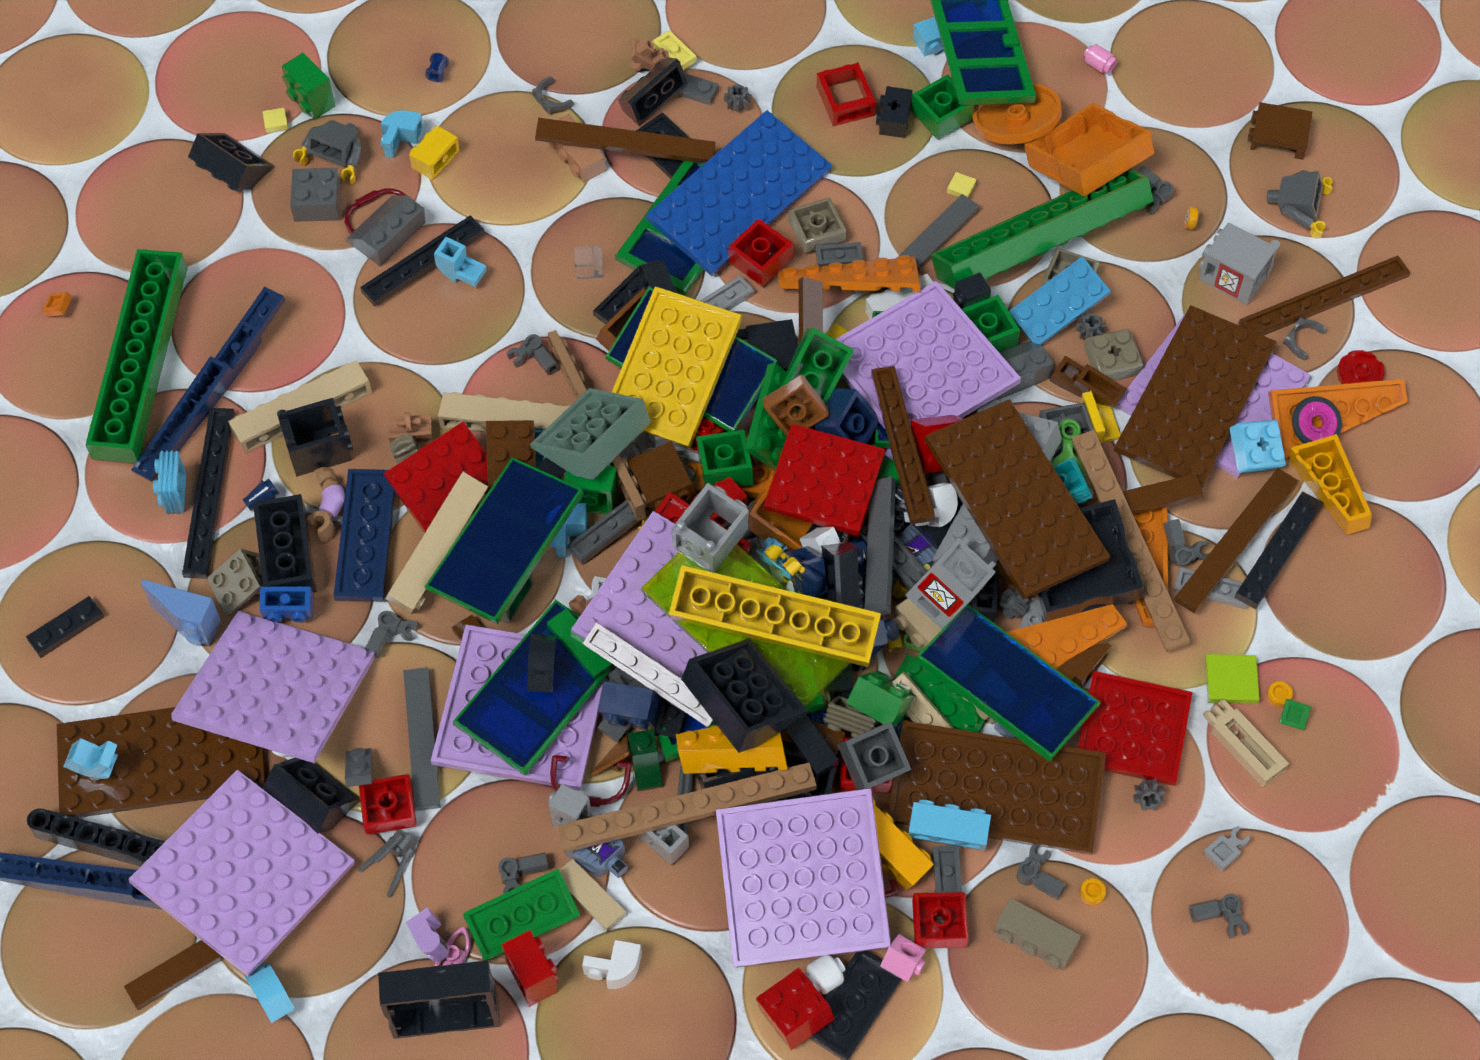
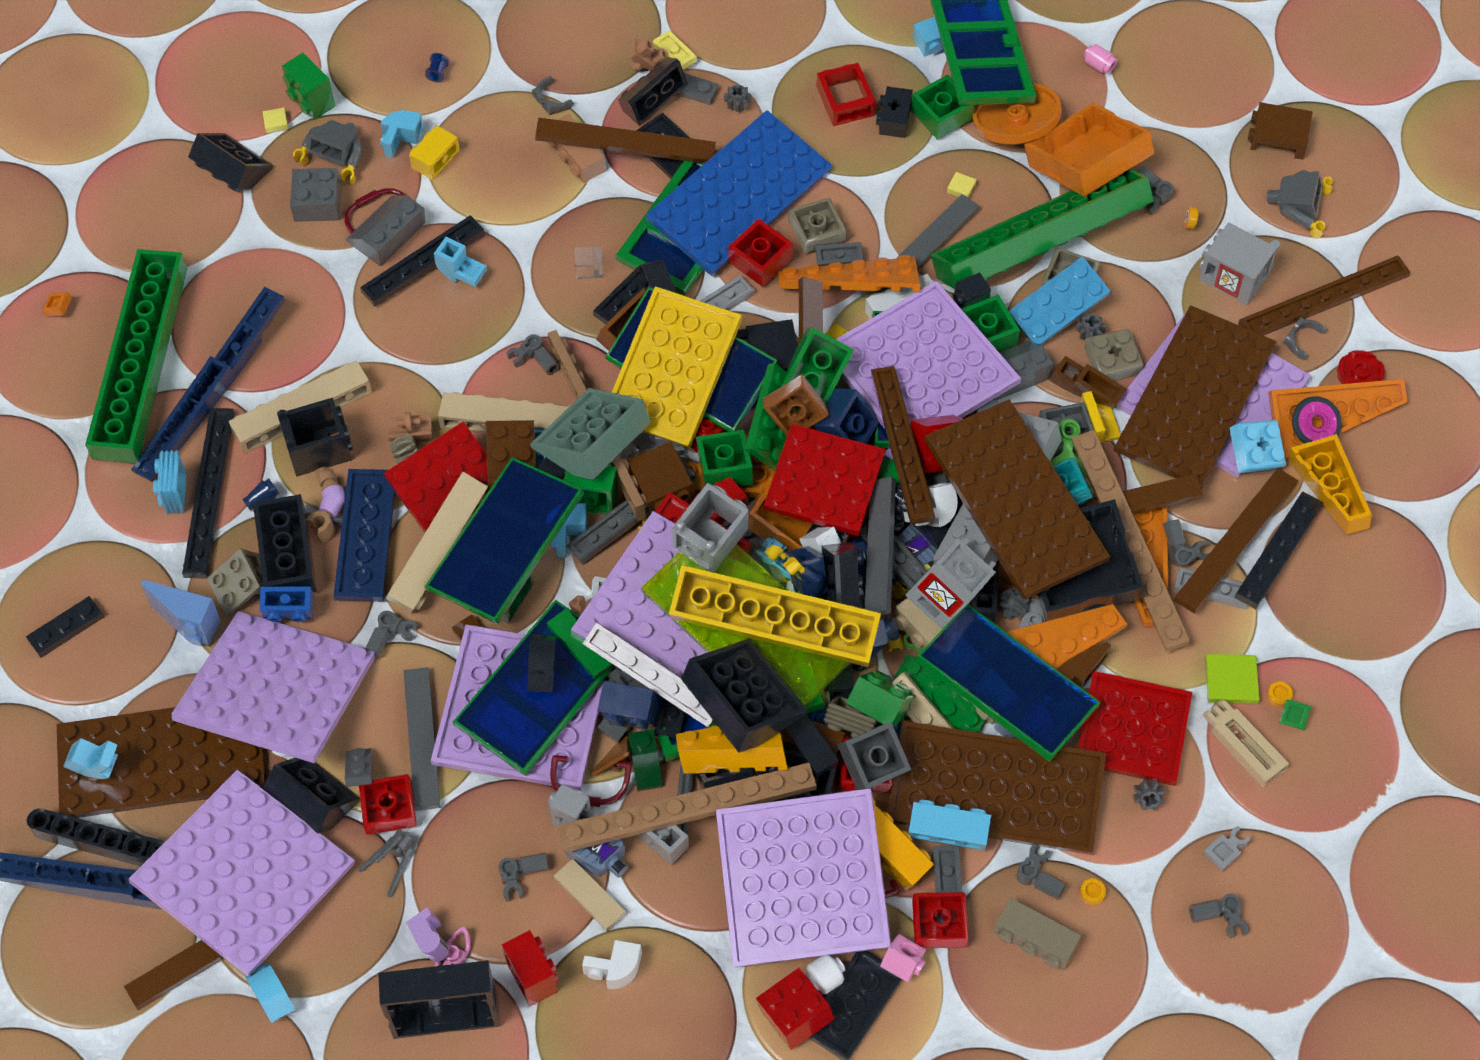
(532, 906): green plate -> none

